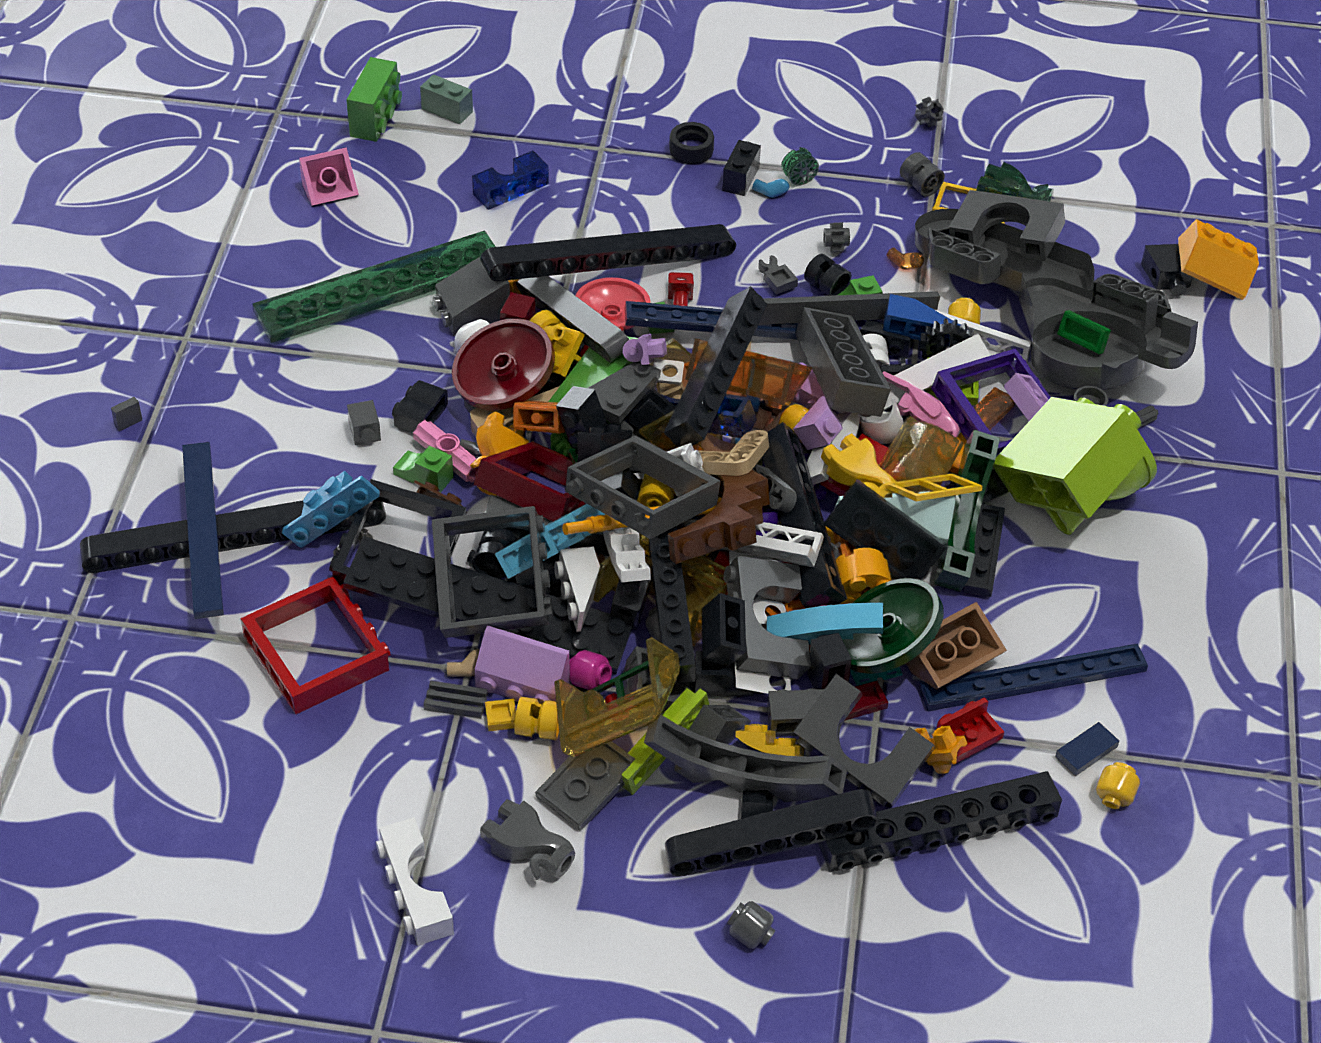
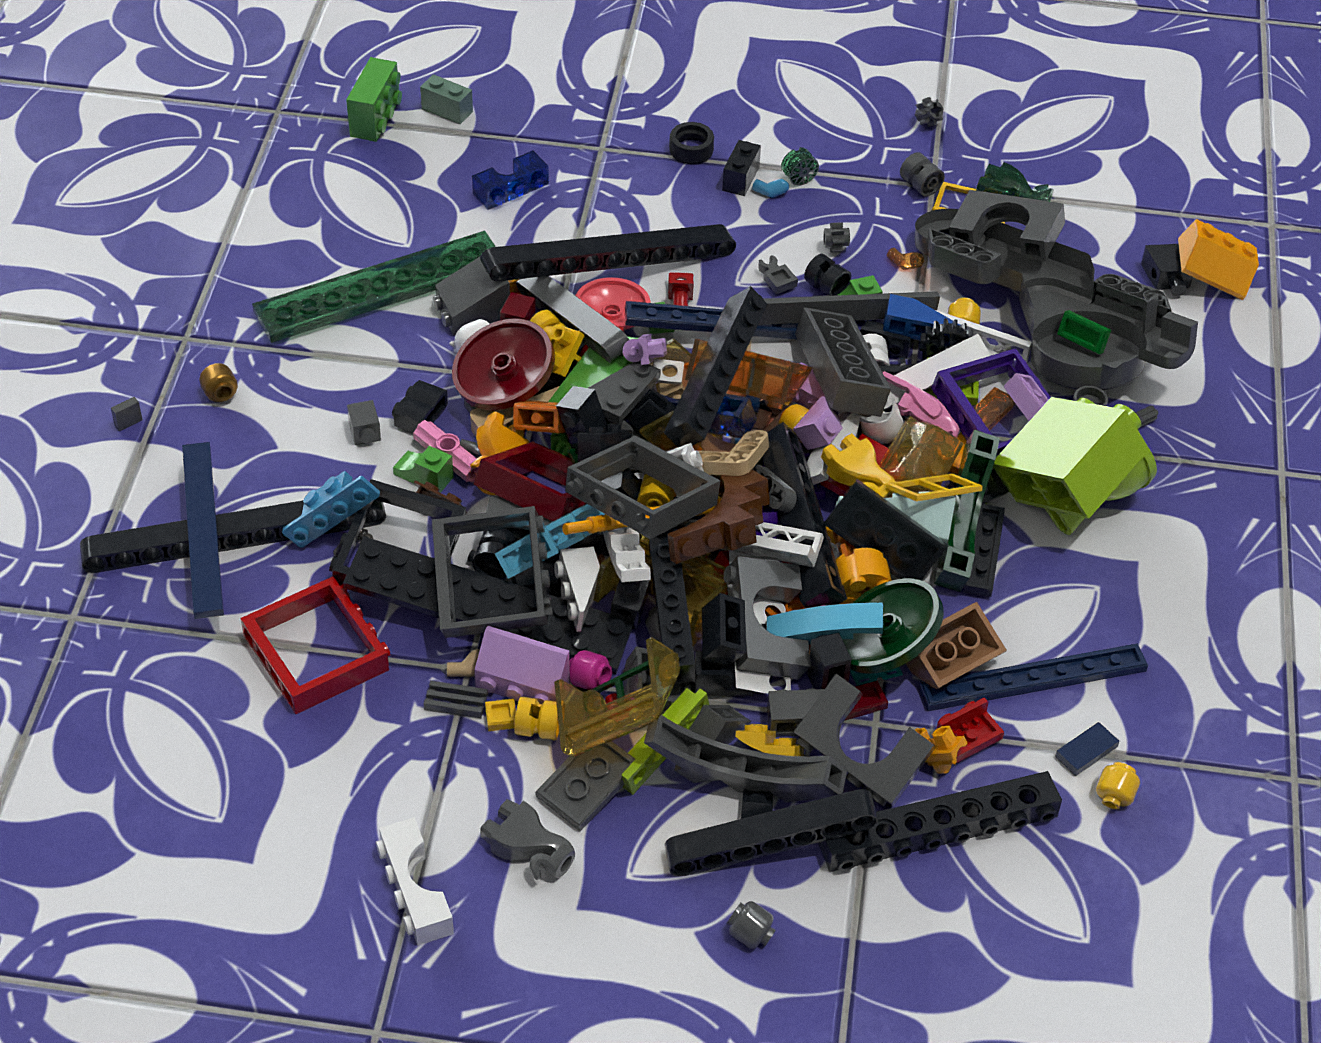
(218, 382): none -> pearl gold head
(328, 176): bright pink slope -> none

